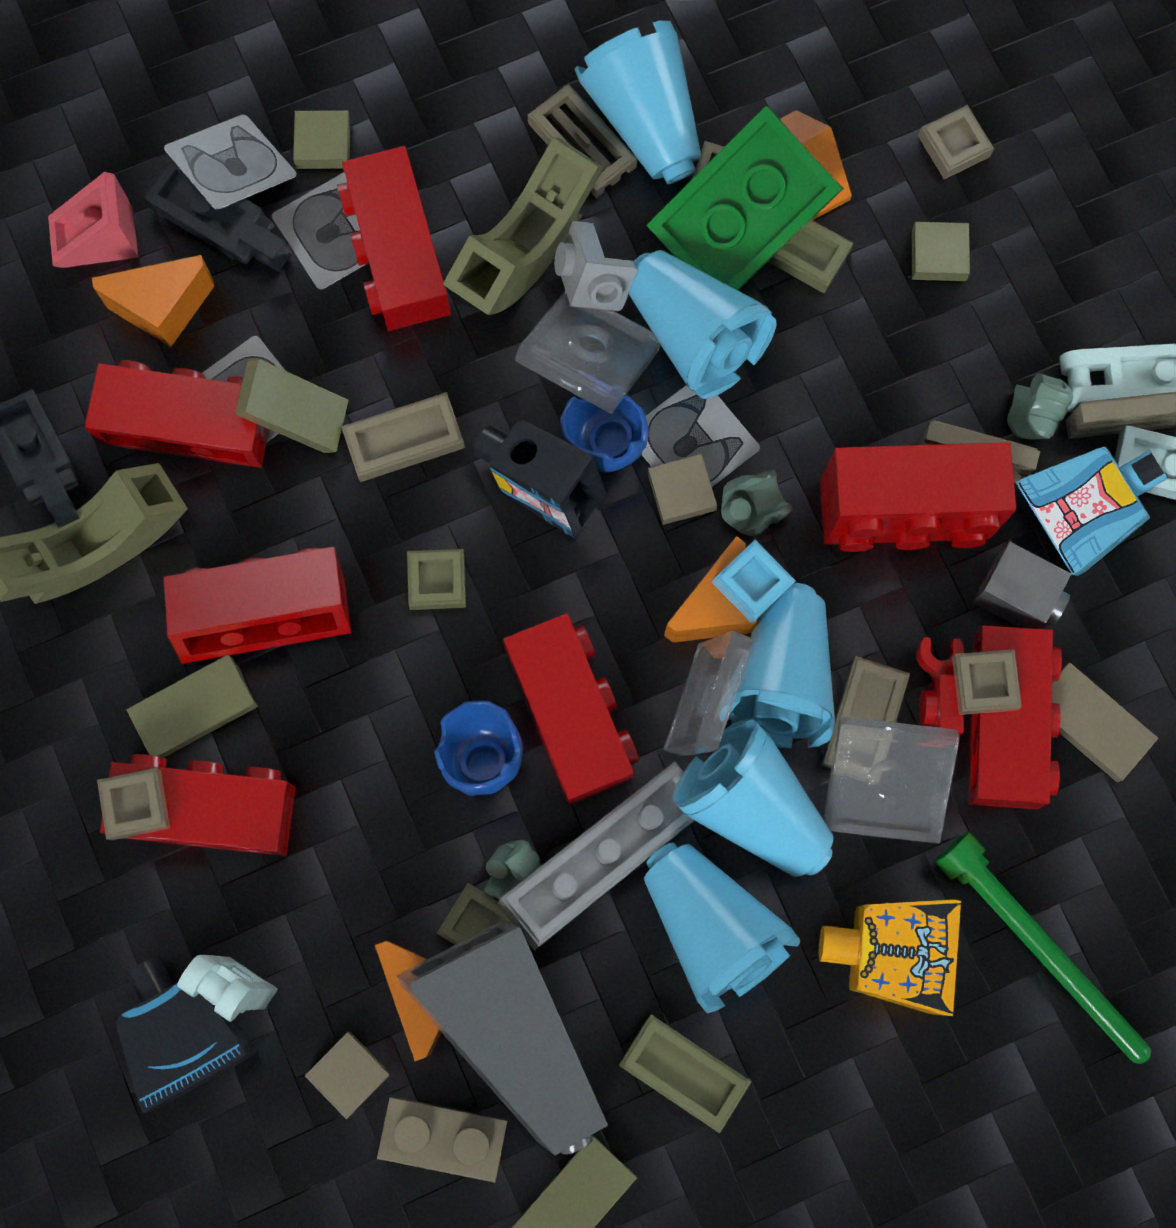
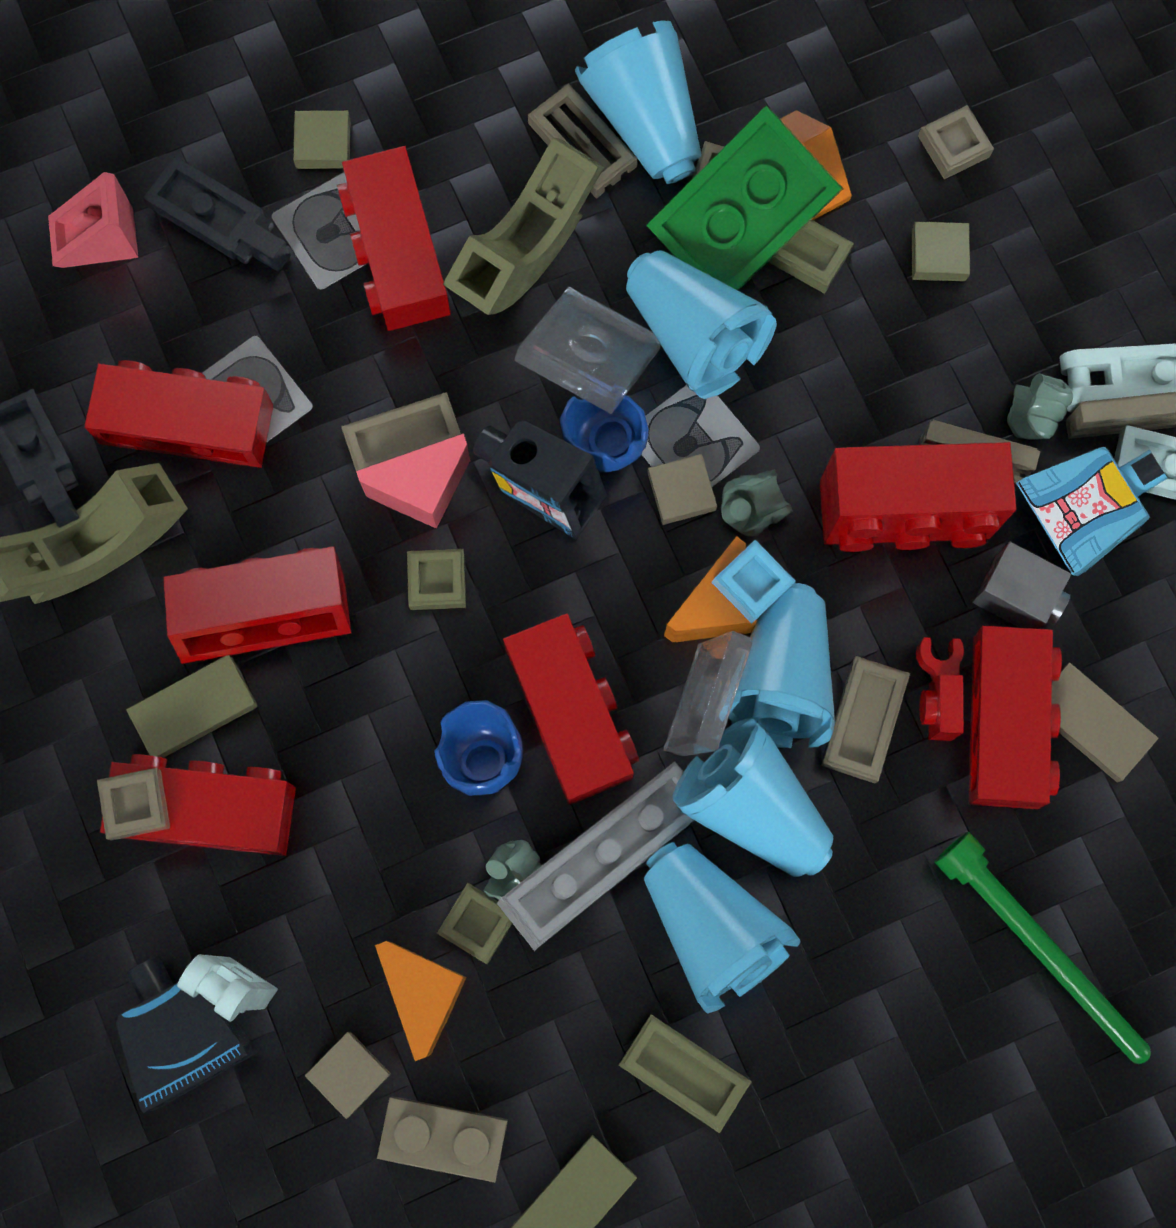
(157, 296): orange slope -> none
(230, 161): sticker -> none
(291, 406): olive tile -> none
(419, 481): none -> coral slope
(506, 1026): dark grey slope -> none
(588, 275): light grey bracket -> none
(890, 779): clear tile -> none
(900, 952): light orange torso -> none
(986, 682): dark tan tile -> none

